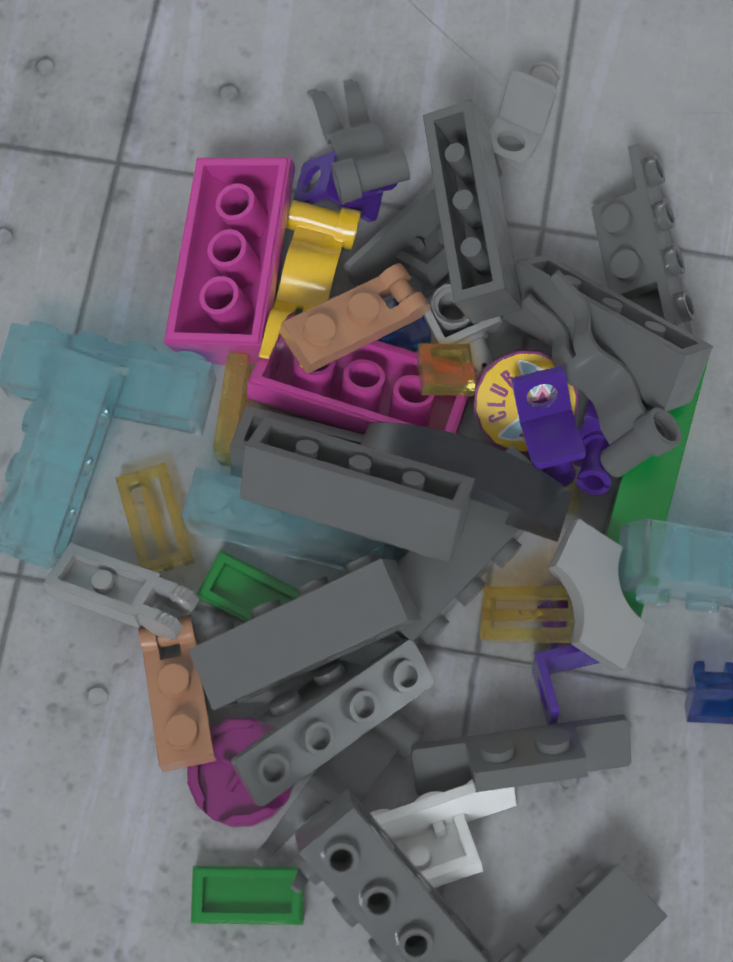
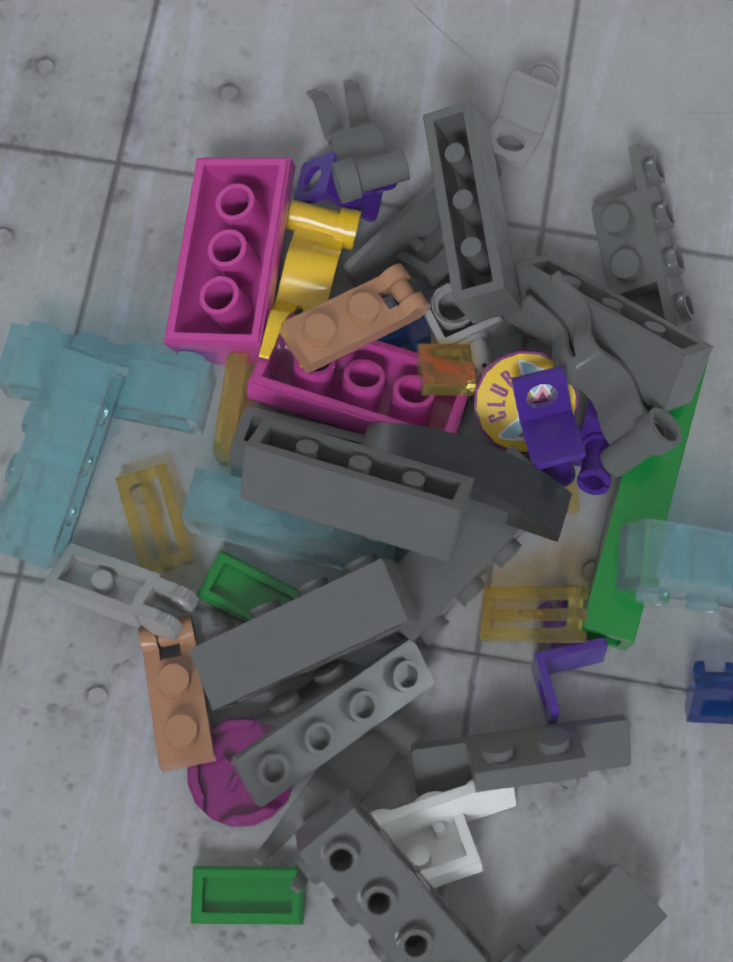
(602, 617): light grey tile -> none

